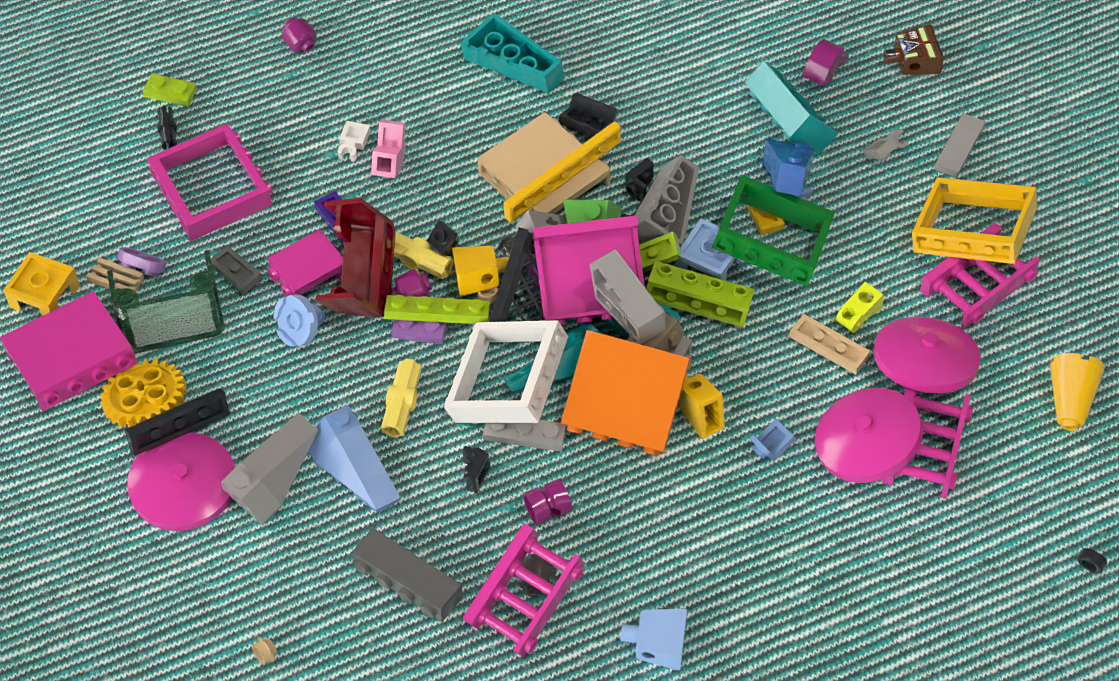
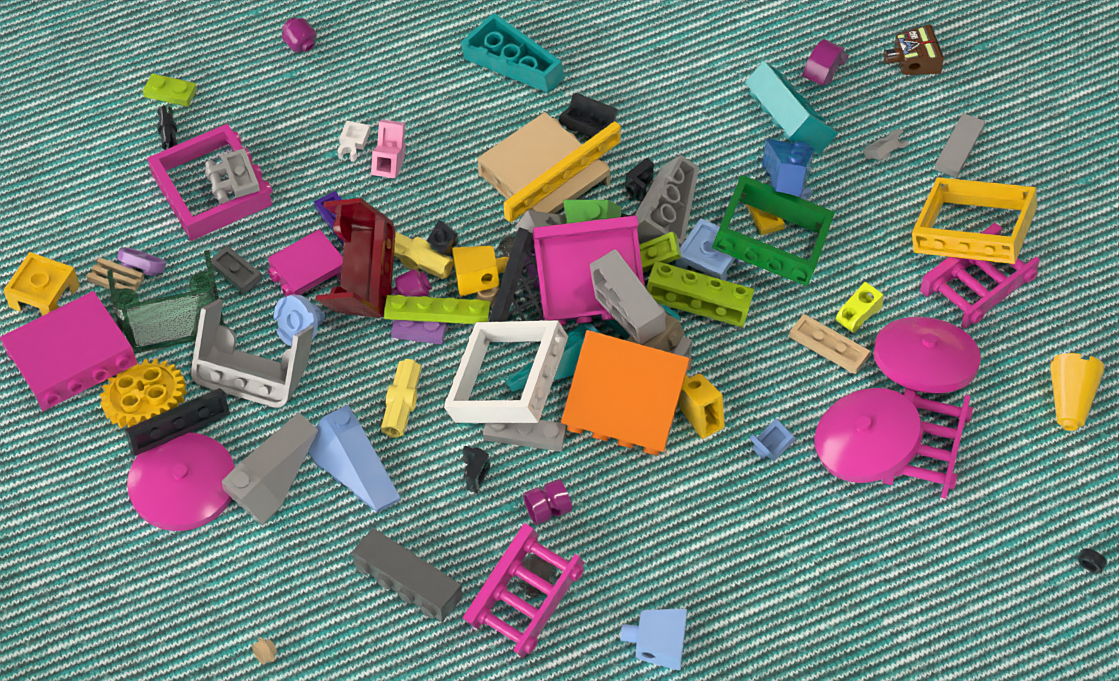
(239, 172): none -> light grey plate
(243, 374): none -> light grey windscreen

